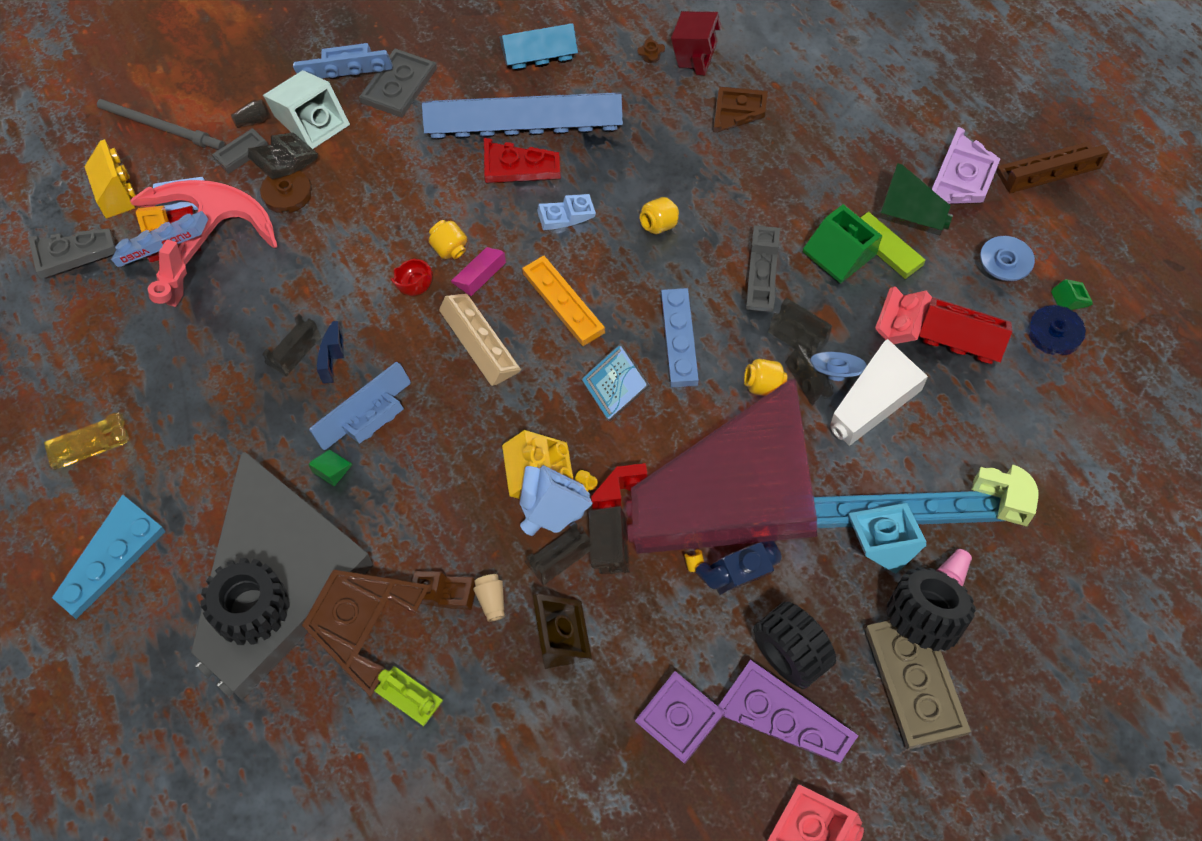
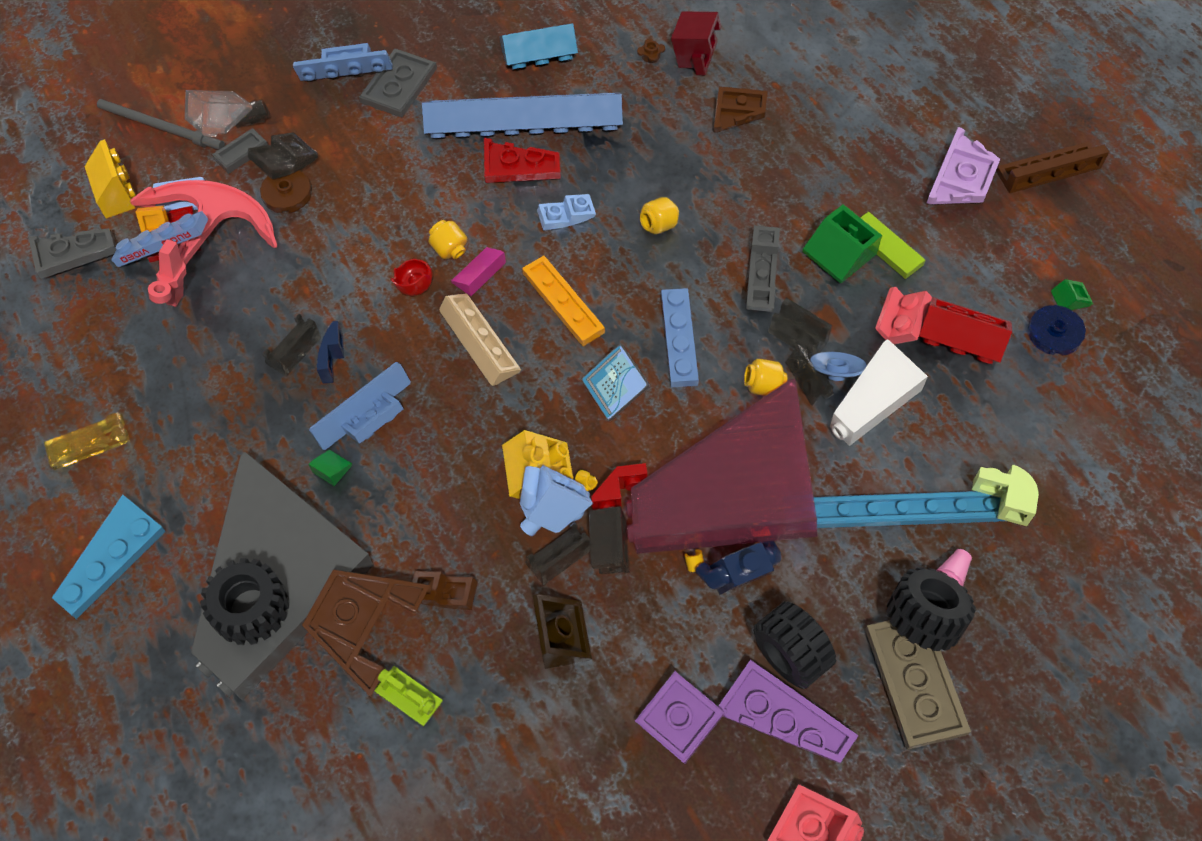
(214, 110): none -> clear slope
(307, 108): light aqua slope -> none
(490, 596): tan cone -> none
(888, 535): medium azure slope -> none
(915, 204): dark green slope -> none
(1007, 250): medium blue dish -> none

